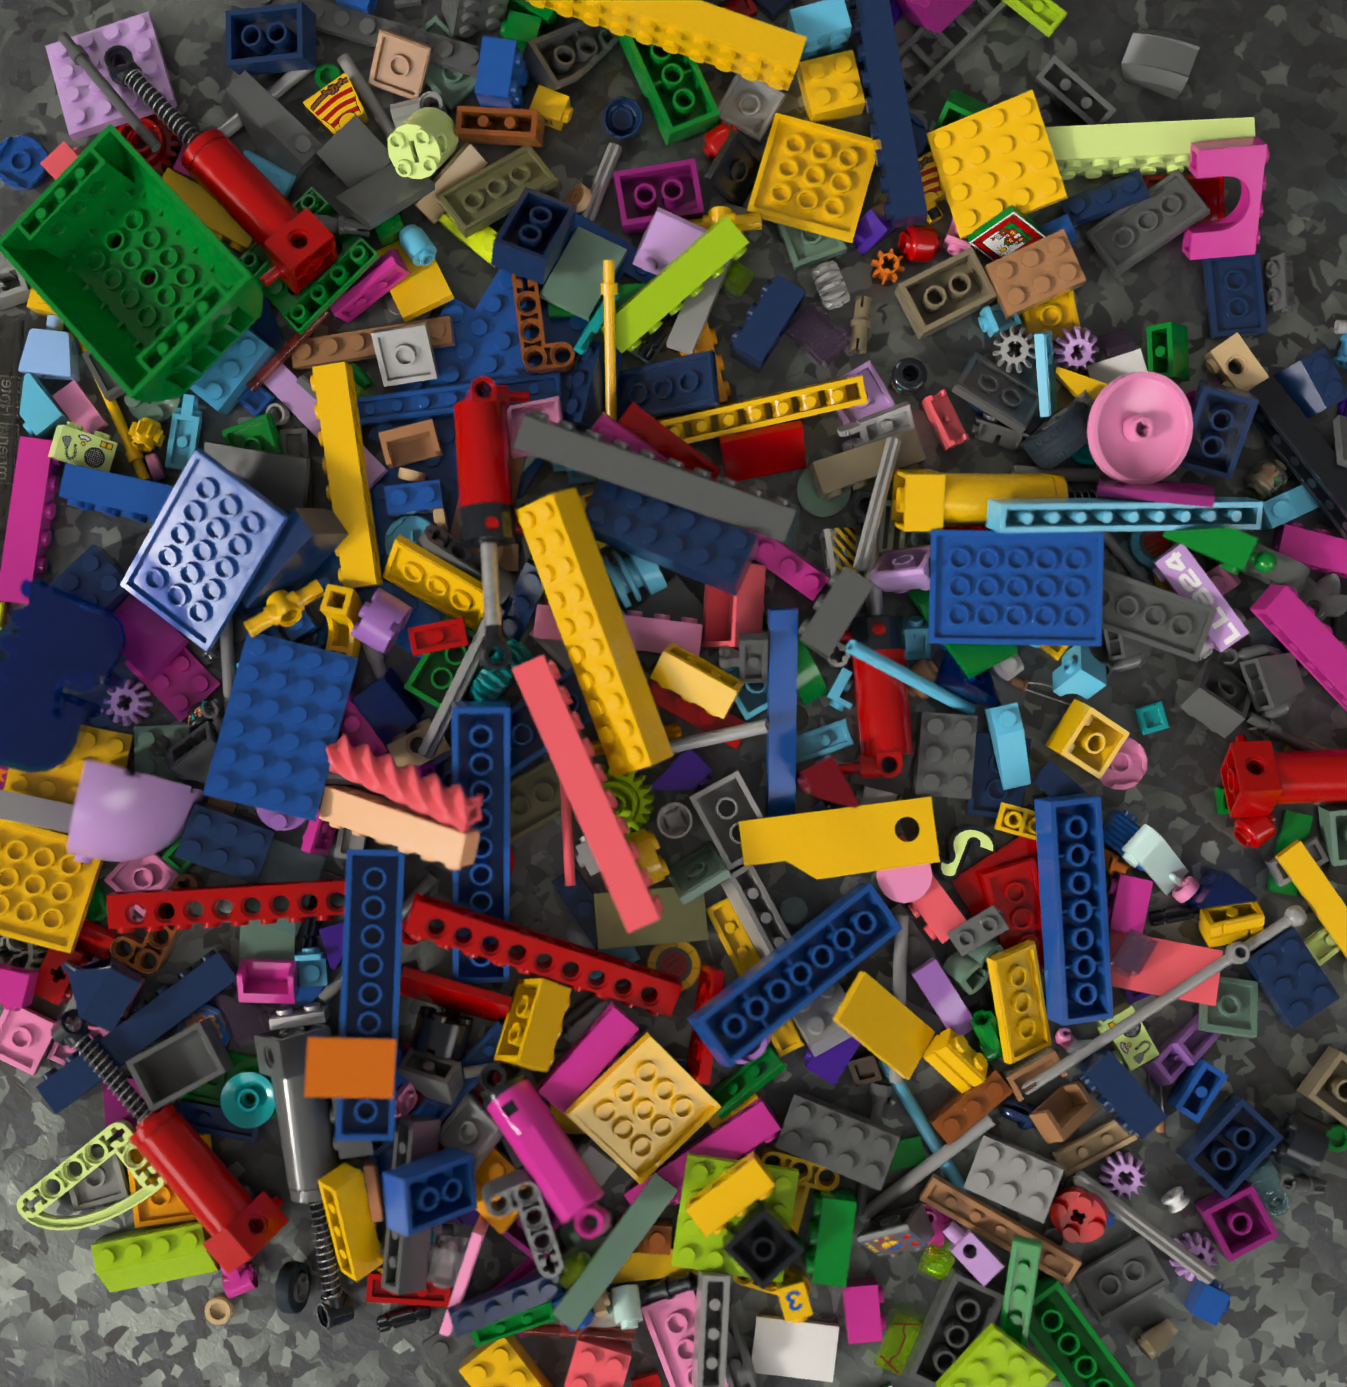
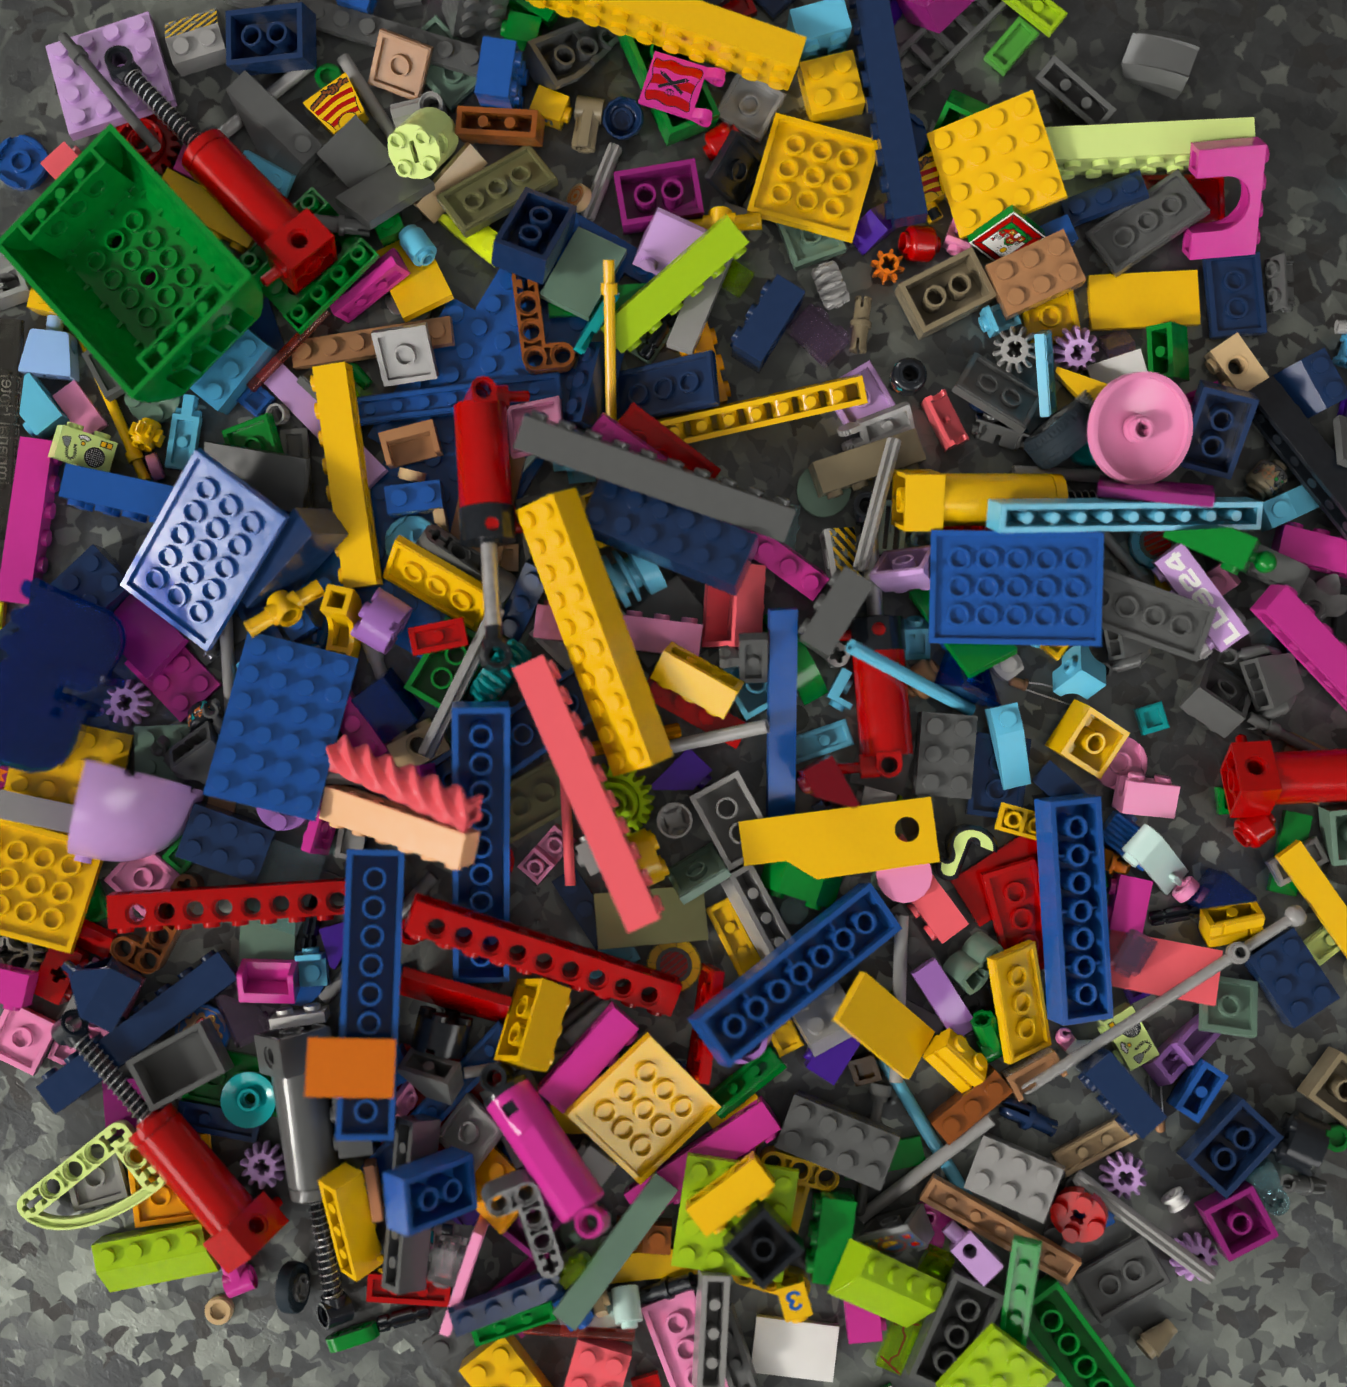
(196, 42): none -> light grey slope
(256, 1169): none -> lavender gear
(352, 1336): none -> green beam
(544, 855): none -> bright pink slope
(588, 116): none -> dark tan piece
(675, 87): none -> flag
(763, 451): red tile -> none
(786, 879): none -> green brick
(885, 1285): none -> lime slope
(978, 930): dark grey hinge -> none
(1011, 46): none -> bright green tile
(1063, 1112): medium nougat panel -> none
(1143, 300): none -> yellow tile
(1146, 796): none -> bright pink brick
(1208, 1301): blue brick -> none

